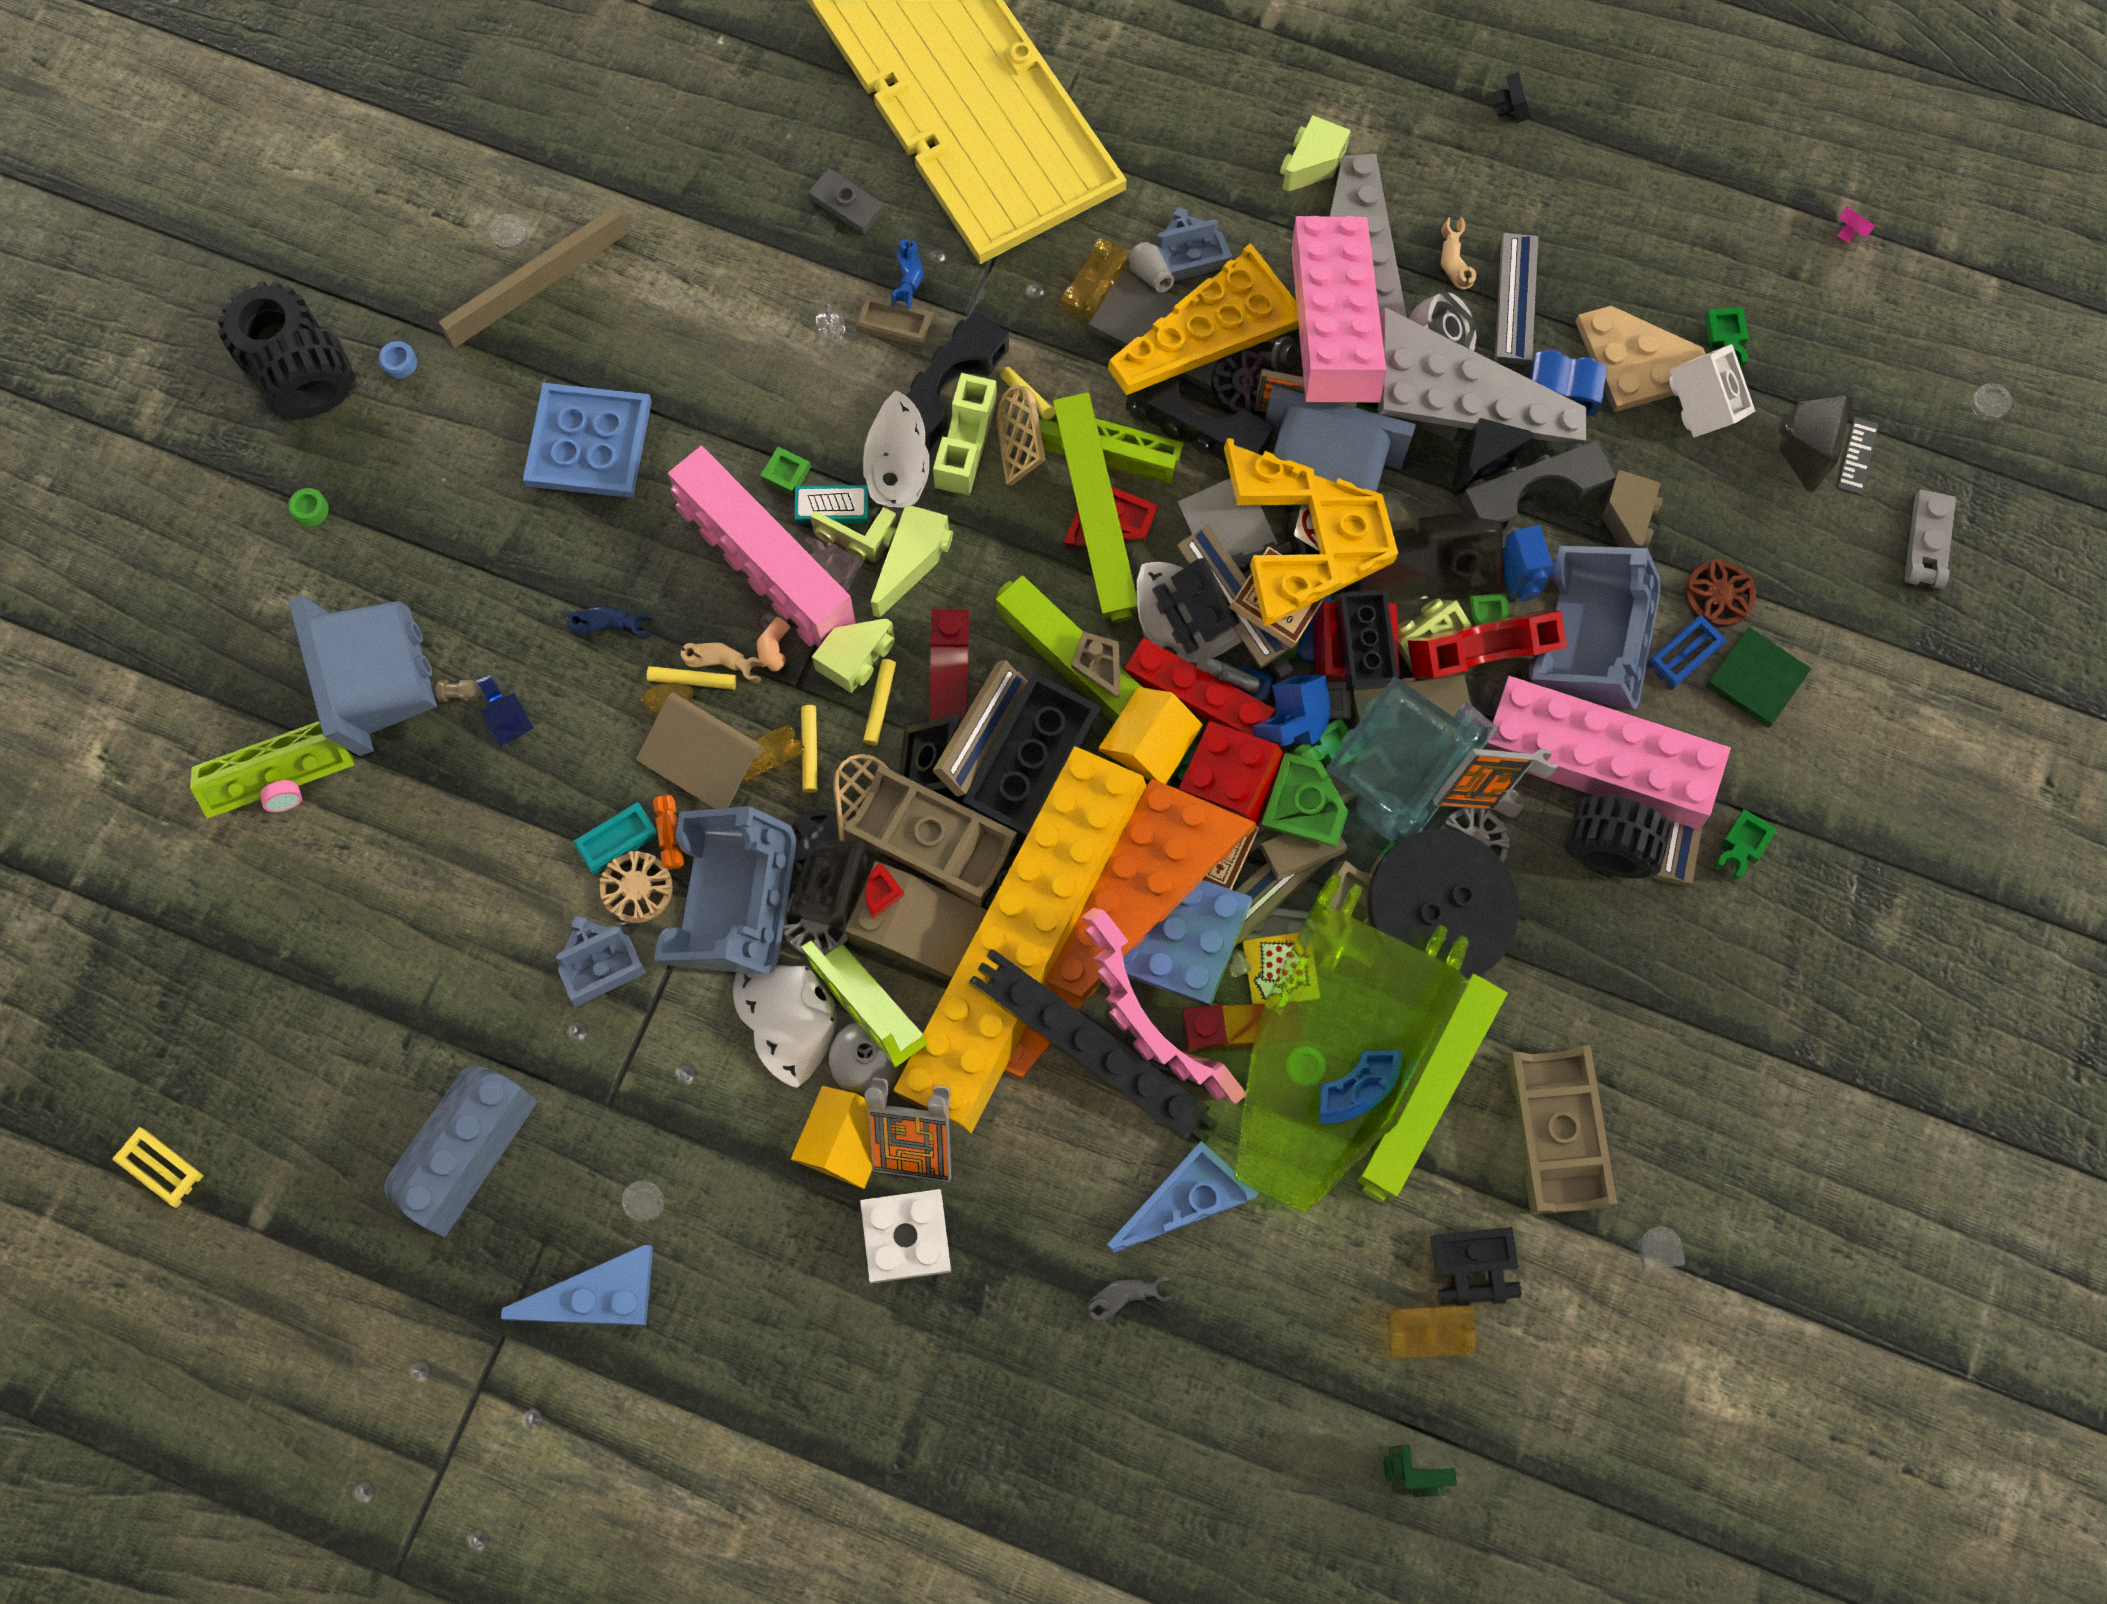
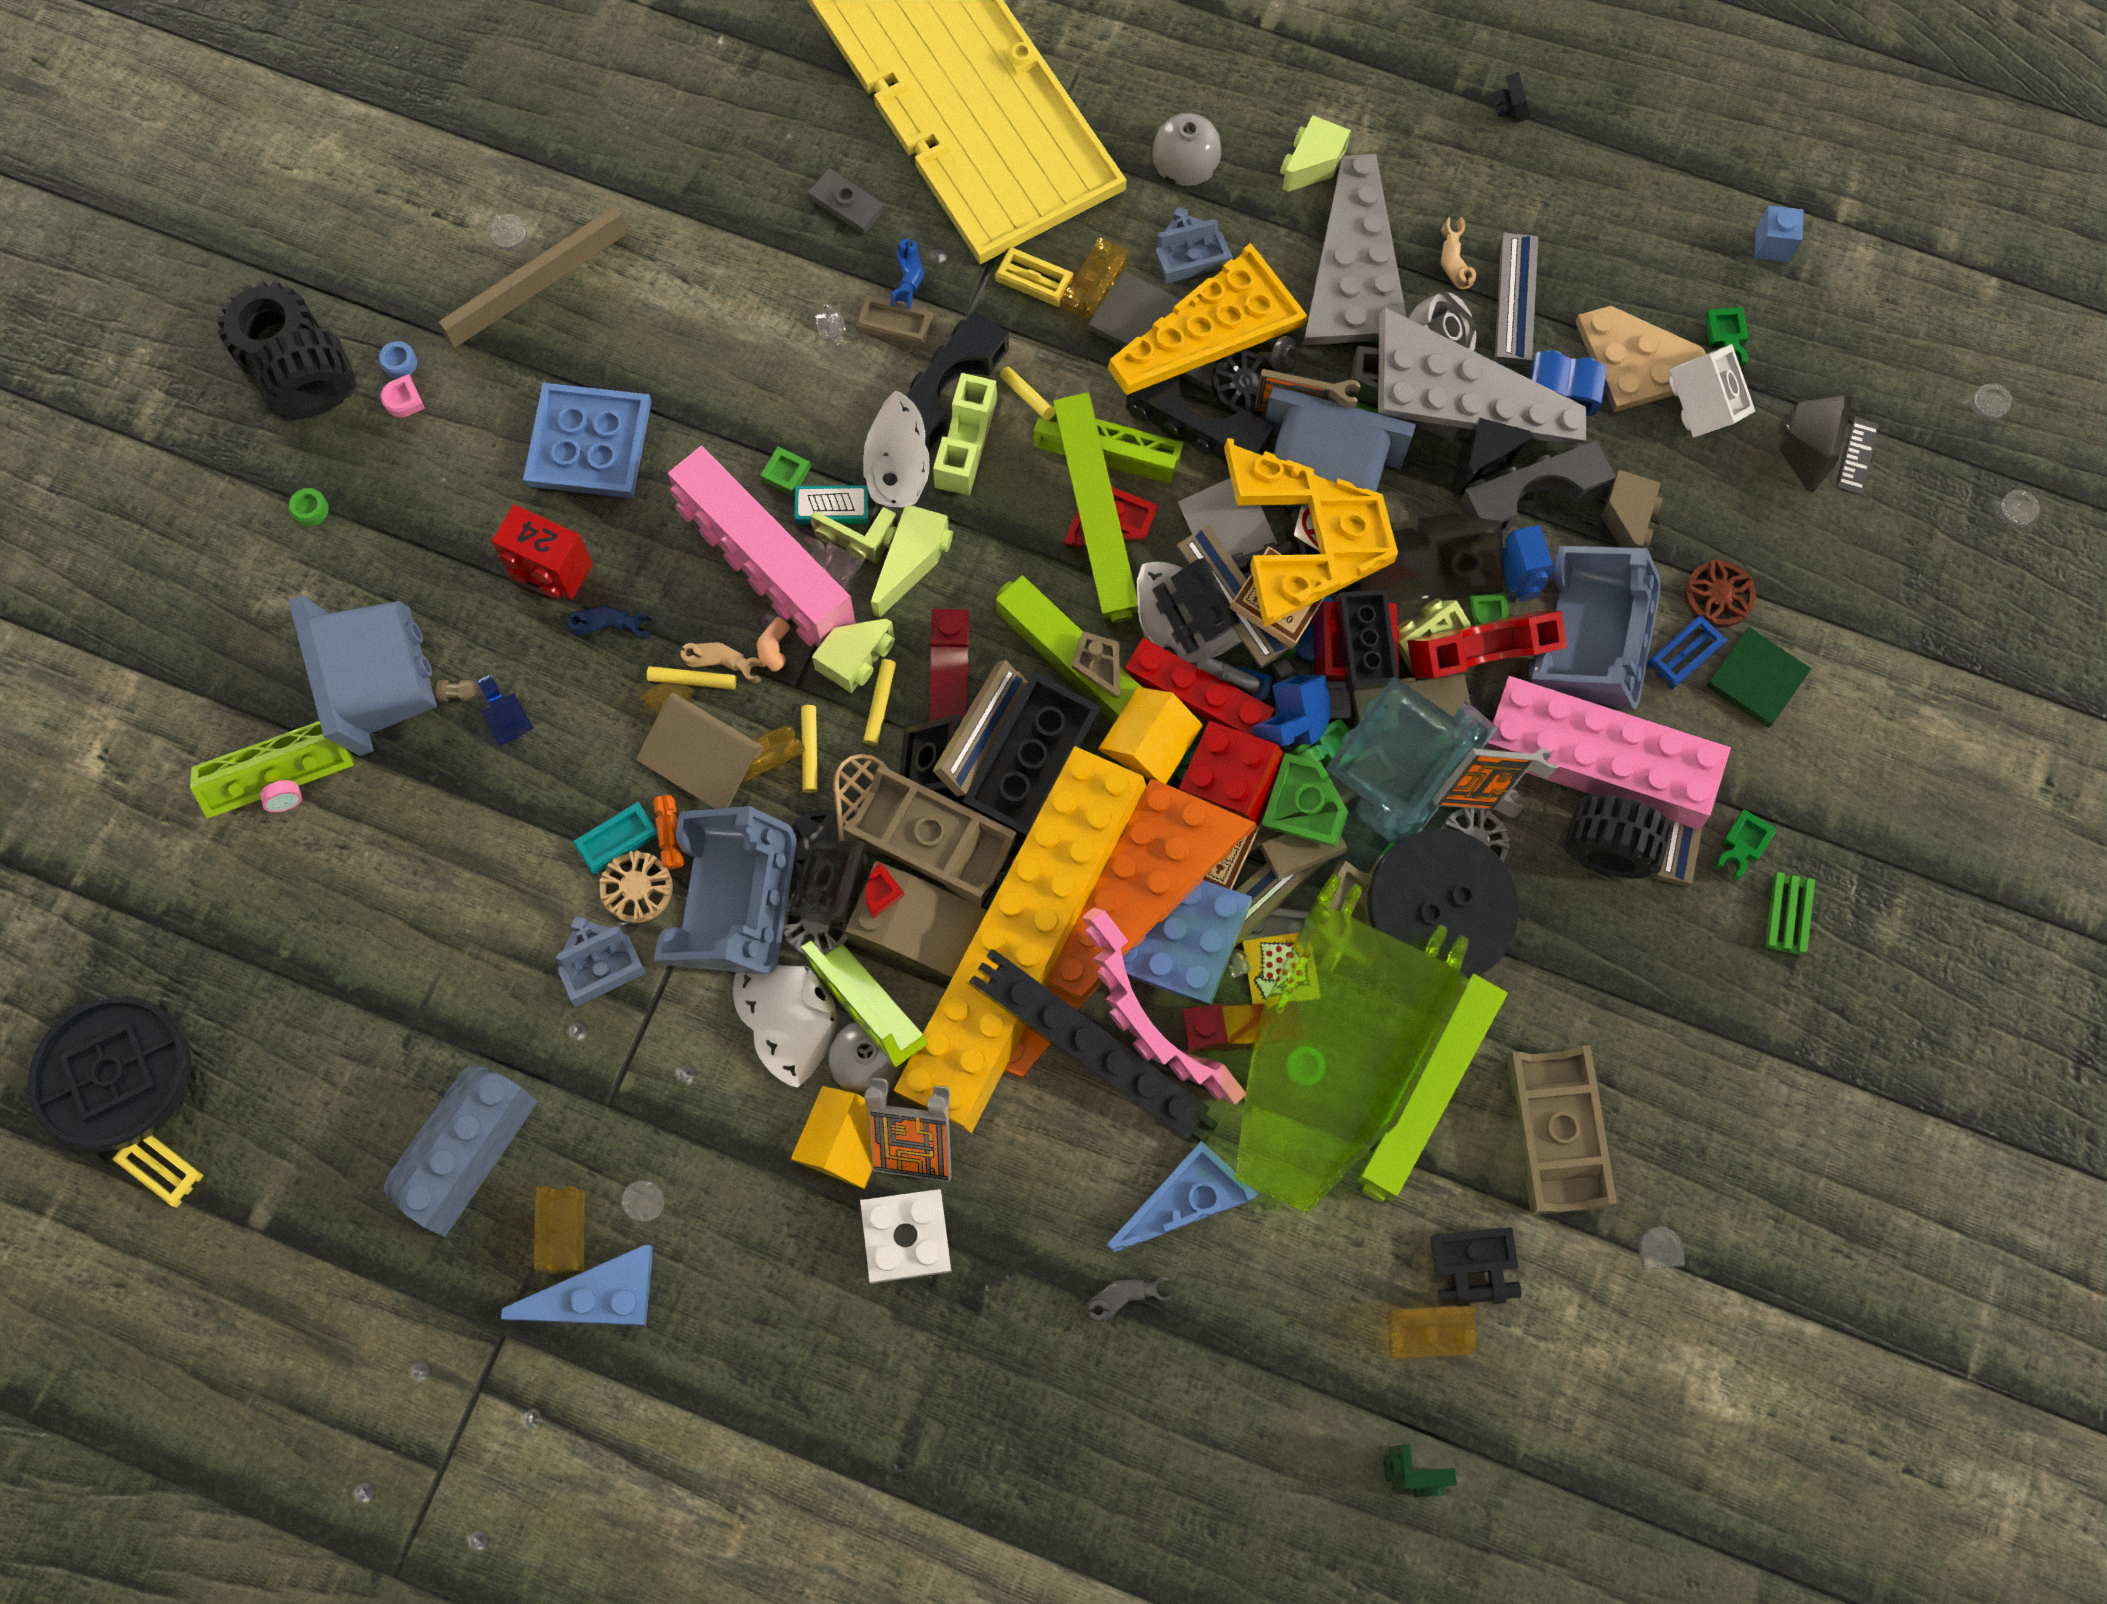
(109, 1074): none -> black plate
(401, 397): none -> bright pink tile
(542, 553): none -> red brick
(559, 1230): none -> clear yellow hinge
(1002, 427): tan window -> none
(1031, 281): none -> light yellow tile
(1150, 266): light grey cone -> none
(1187, 149): none -> light grey cylinder
(1337, 310): bright pink brick -> none
(1361, 1088): blue tile -> none
(1778, 233): none -> medium blue brick
(1794, 884): none -> bright green tile
(1854, 224): dark pink tile -> none
(1930, 539): light grey plate -> none
(2018, 508): none -> clear tile

